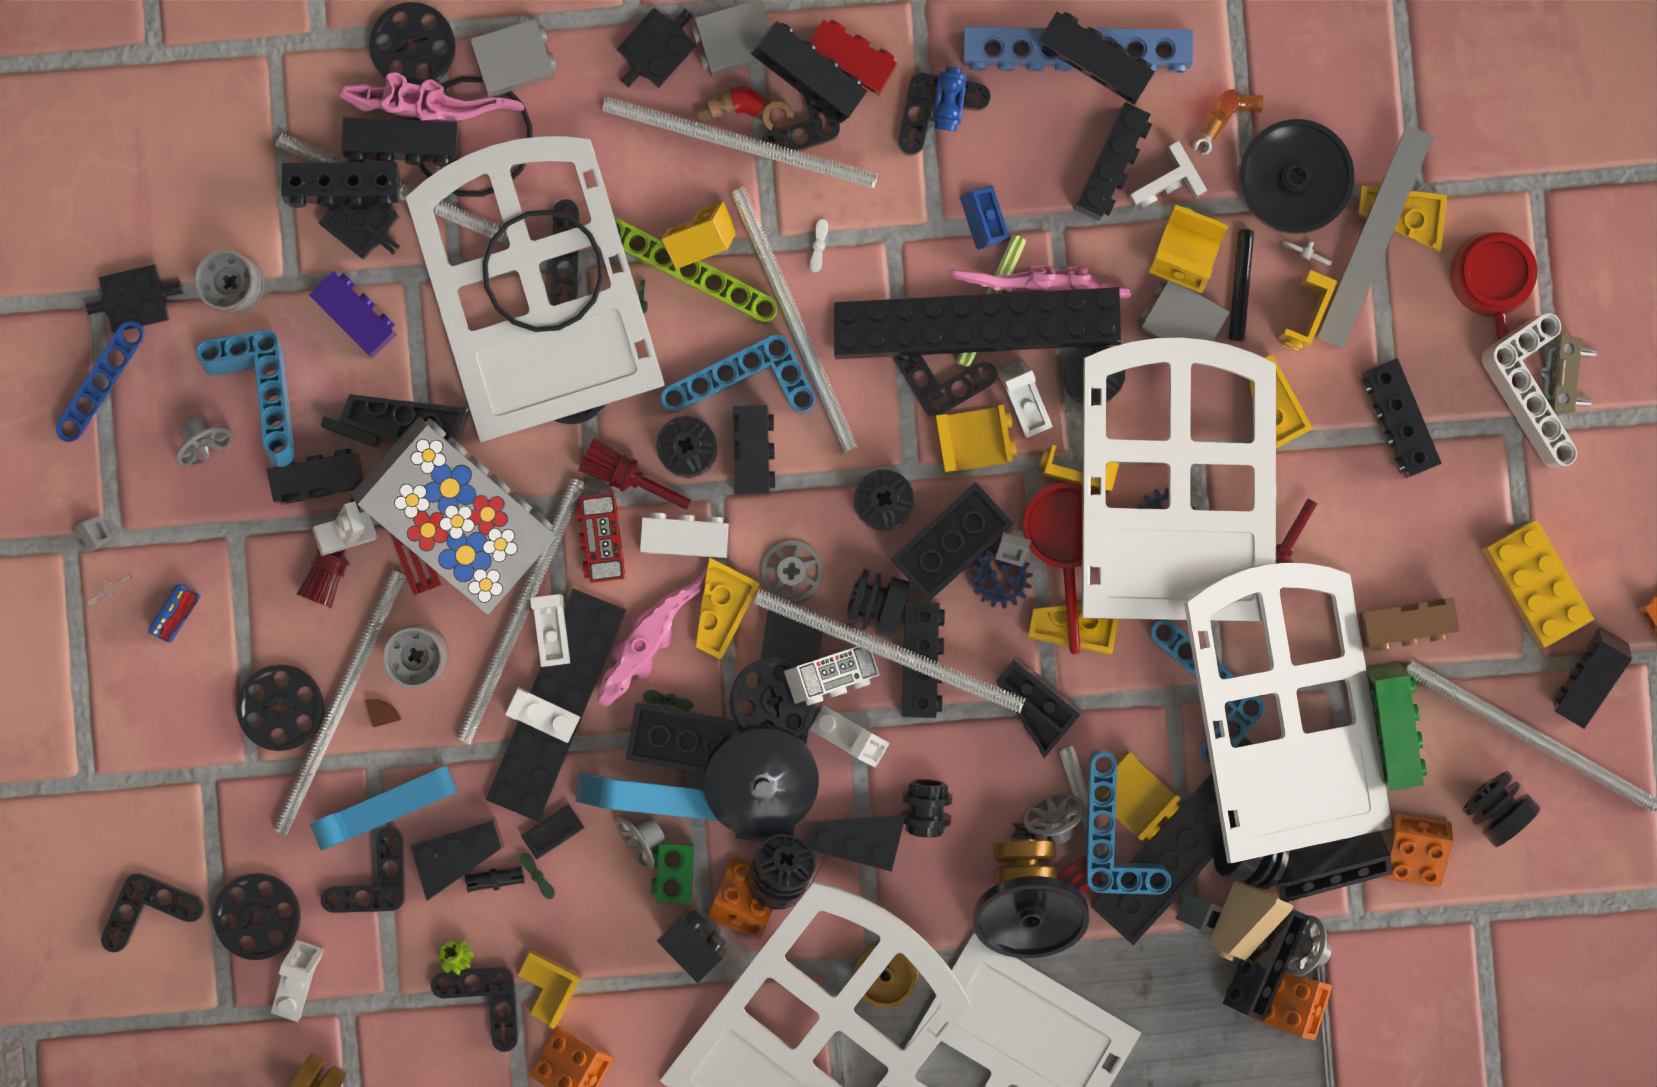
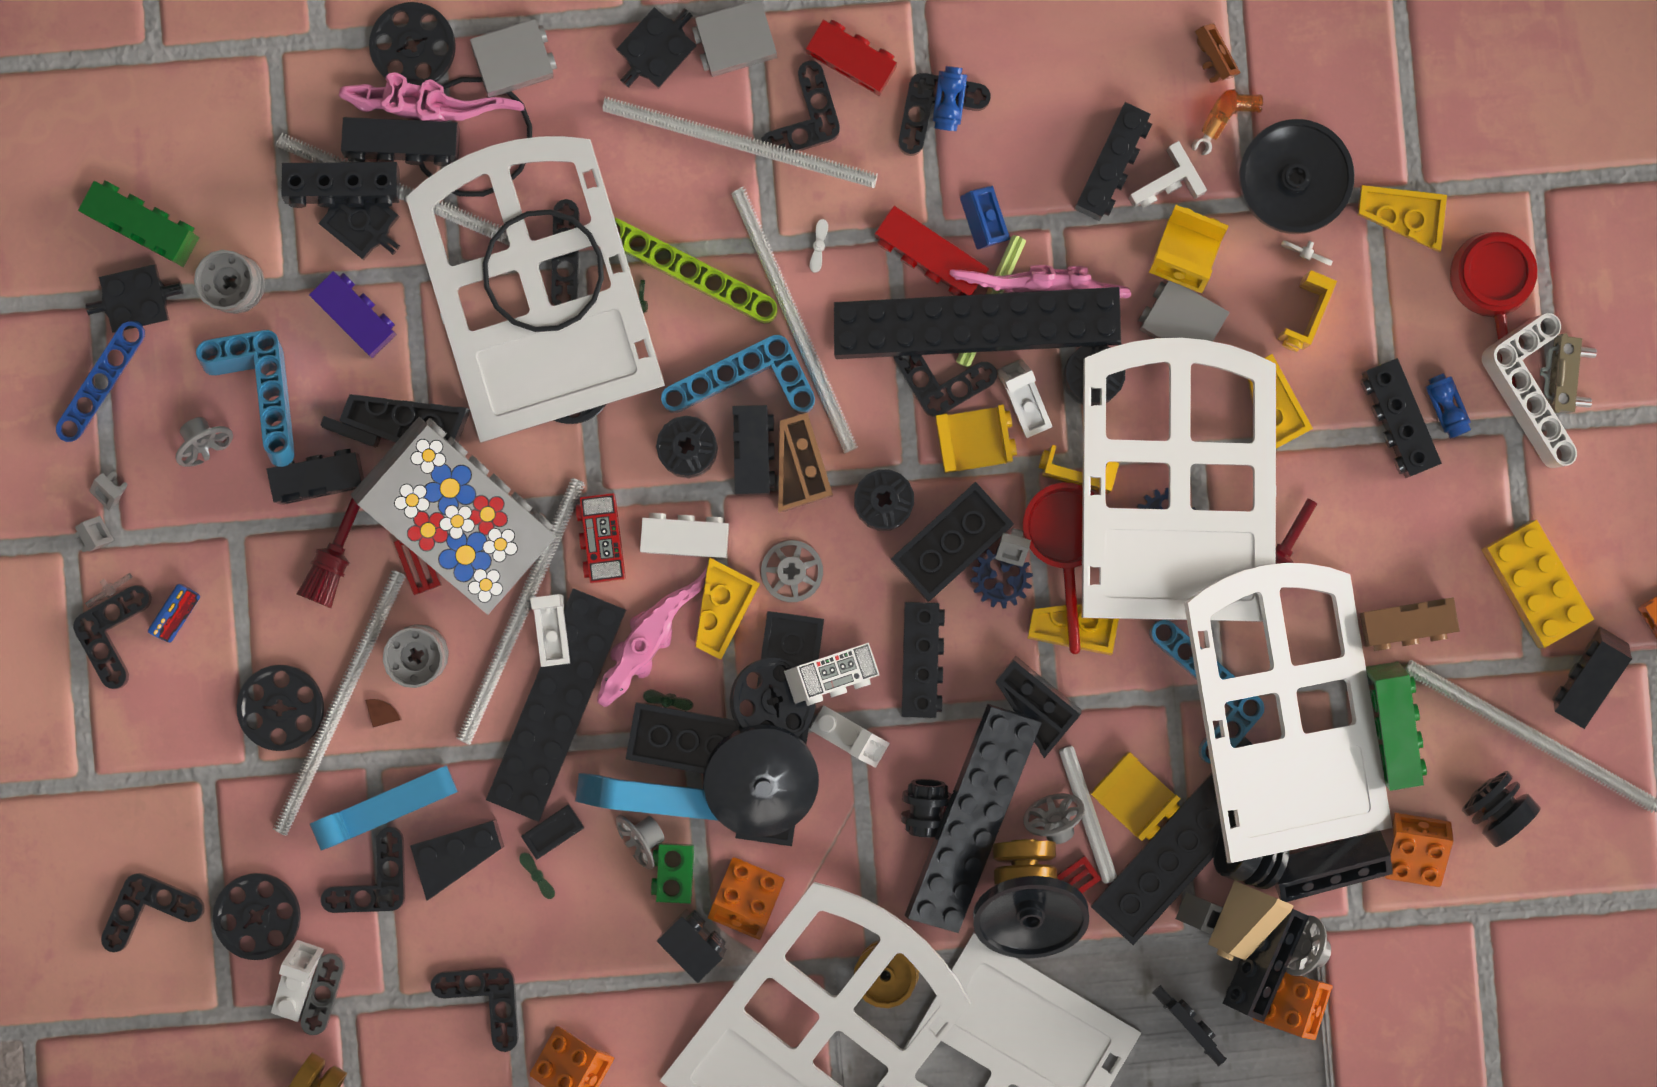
(102, 625): none -> black beam
(106, 491): none -> light grey tile
(138, 223): none -> green wedge
(323, 1016): none -> dark grey beam
(346, 531): white bracket -> none
(455, 956): lime gear -> none
(494, 879): black pin -> none
(542, 715): white bracket -> none
(557, 985): yellow panel -> none
(624, 473): dark red piece -> none
(702, 237): yellow panel -> none
(741, 100): piece -> none
(781, 871): black wheel -> none
(800, 465): none -> medium nougat wedge
(809, 71): black brick -> none
(859, 840): black wedge -> none
(878, 603): black wheel -> none
(889, 652): white axle -> none
(927, 250): none -> red brick
(973, 818): none -> black plate
(976, 38): medium blue brick -> none
(1021, 832): black bush -> none
(1095, 57): black brick -> none
(1107, 835): dark azure beam -> none
(1185, 1015): none -> black plate
(1212, 43): none -> dark orange plate
(1241, 285): black axle -> none
(1375, 236): light grey tile -> none
(1453, 419): none -> blue piece

